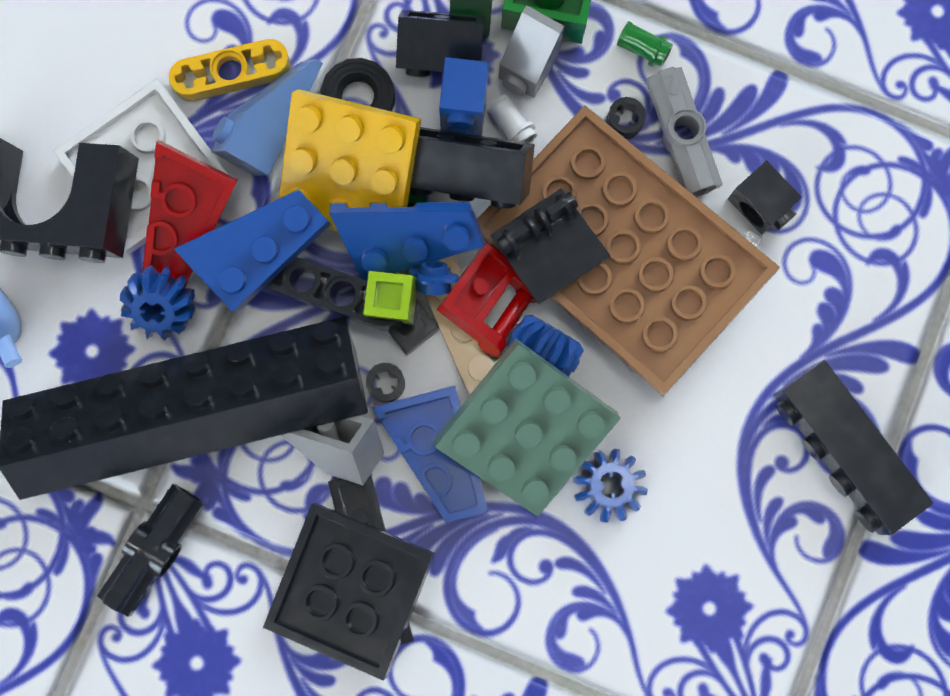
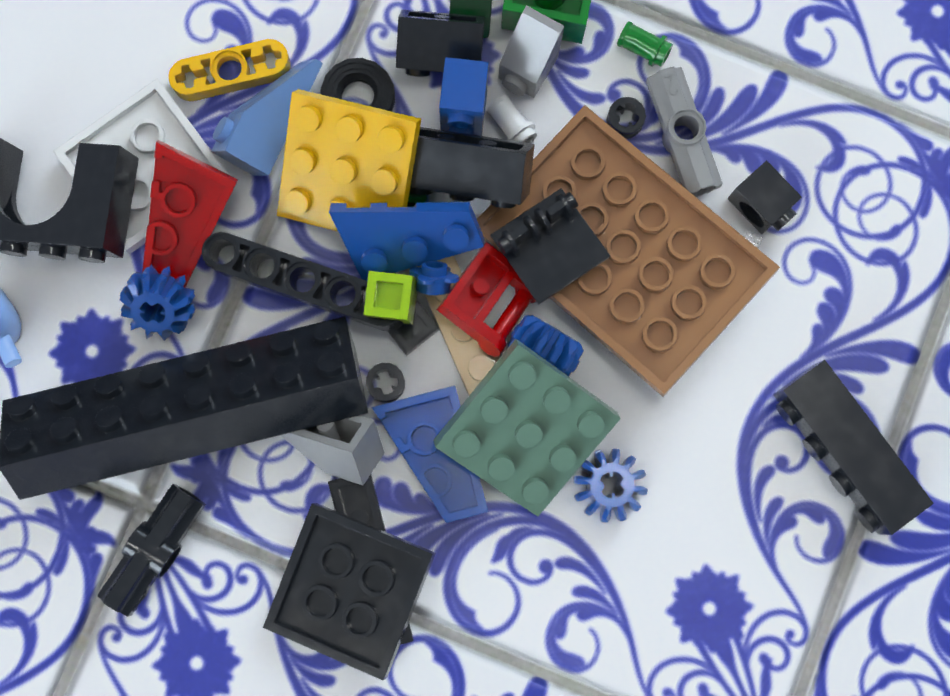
(253, 249): blue wing -> none

